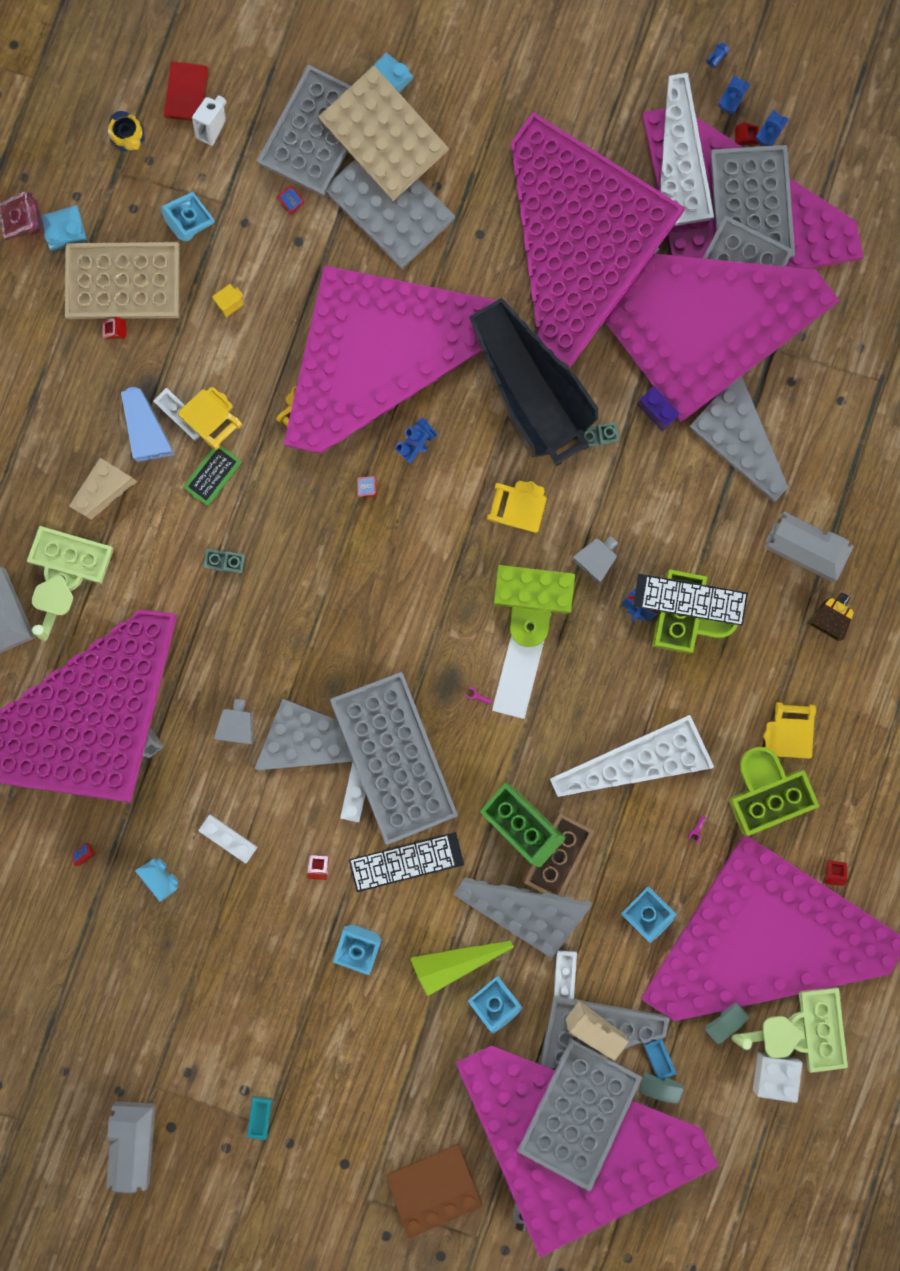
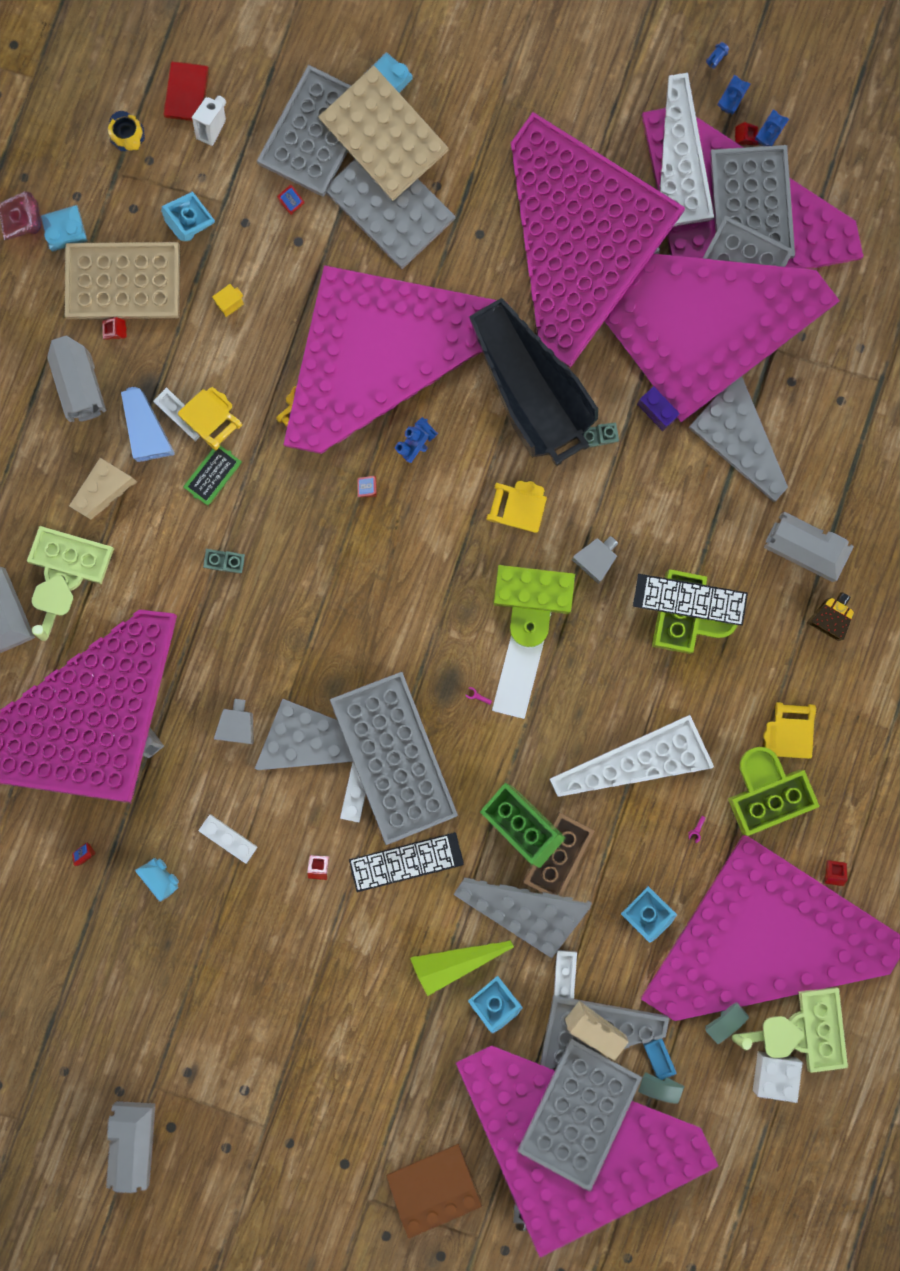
(75, 379): none -> light grey brick
(259, 1118): teal tile -> none
(357, 949): medium azure slope -> none
(639, 613): blue hips -> none

